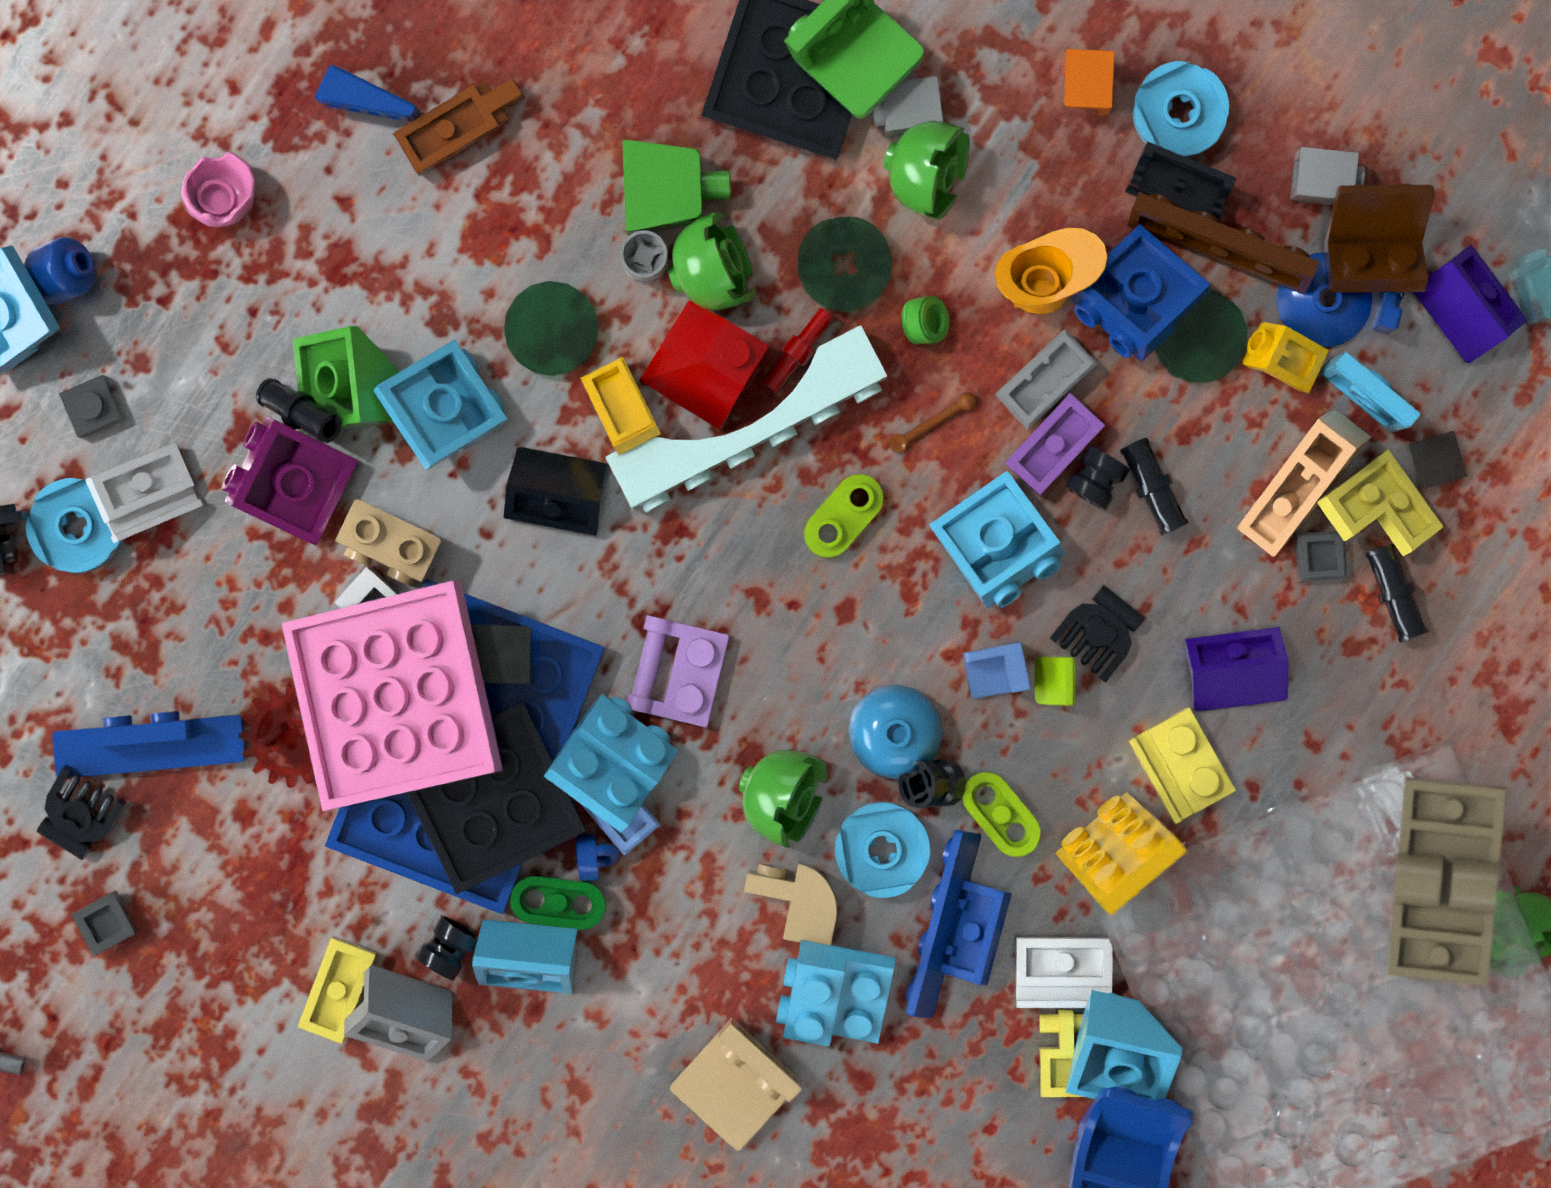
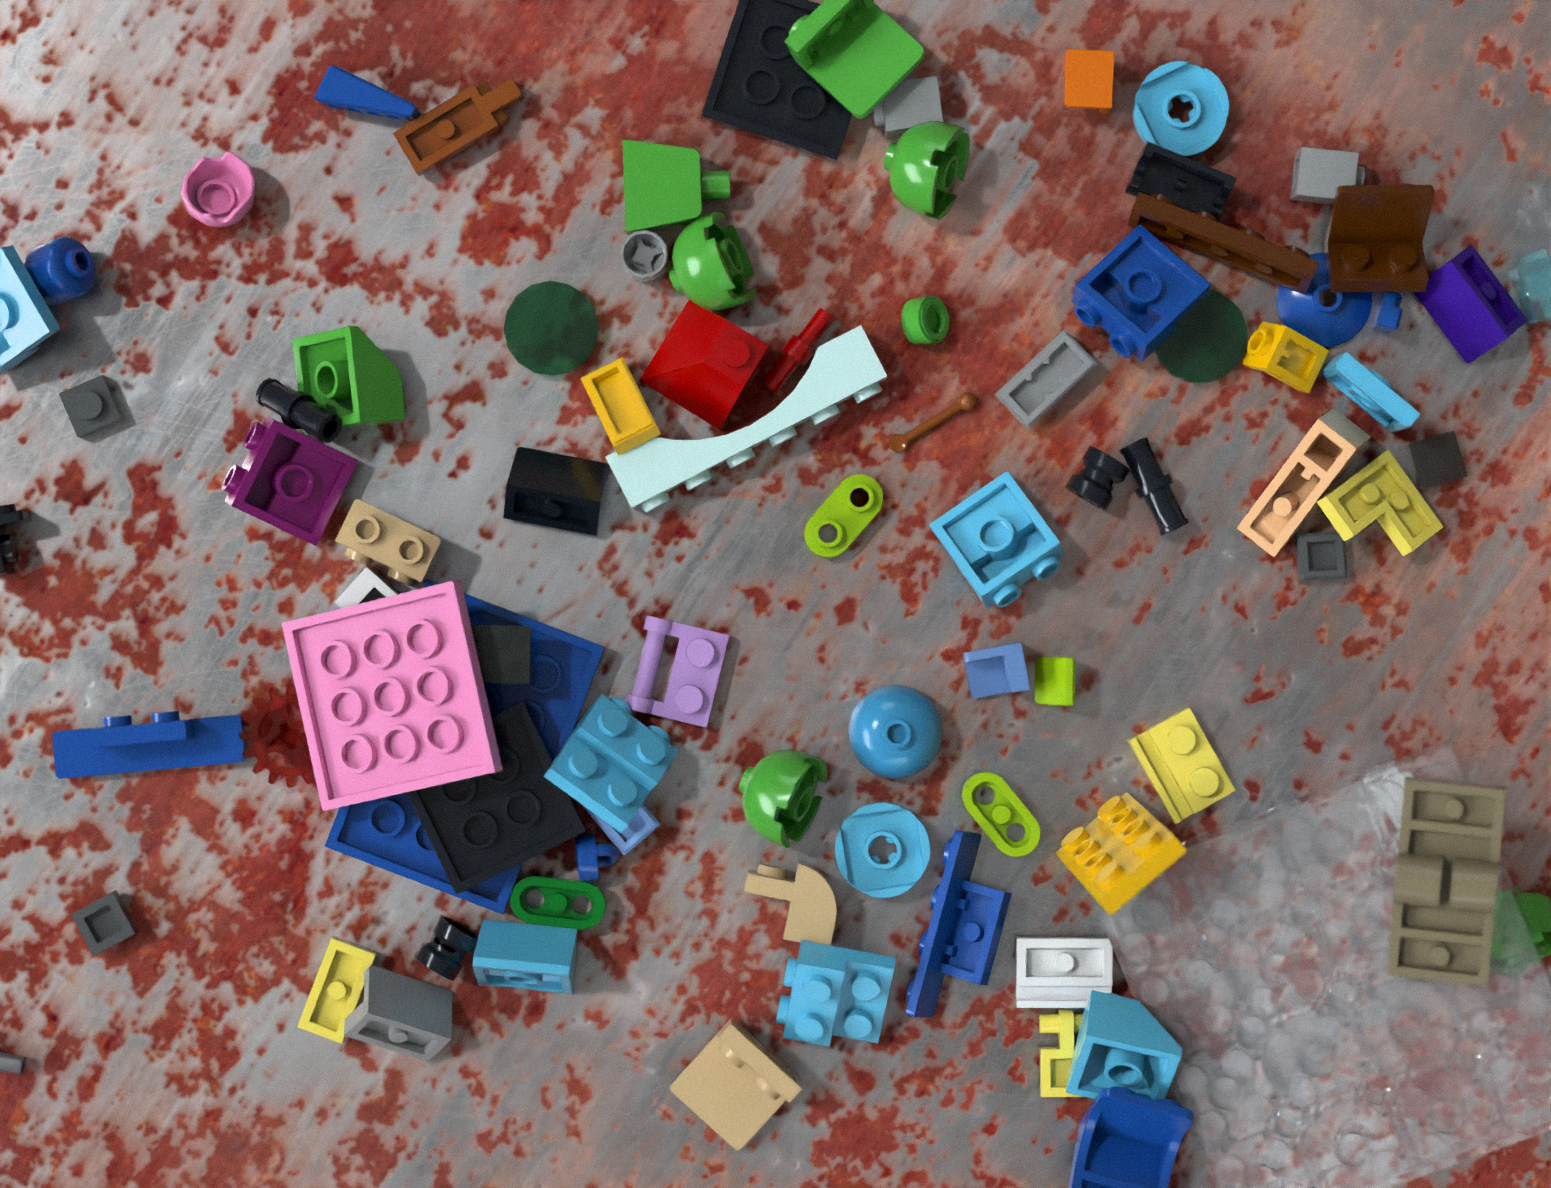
(47, 534): medium azure plate -> none
(74, 822): black piece -> none
(144, 492): white plate -> none
(441, 404): medium azure plate -> none
(840, 237): clear green plate -> none
(933, 784): black wheel -> none
(1050, 269): light orange piece -> none
(1054, 444): medium lavender plate -> none
(1102, 627): black piece -> none
(1237, 669): dark purple panel -> none
(1396, 592): black pin -> none

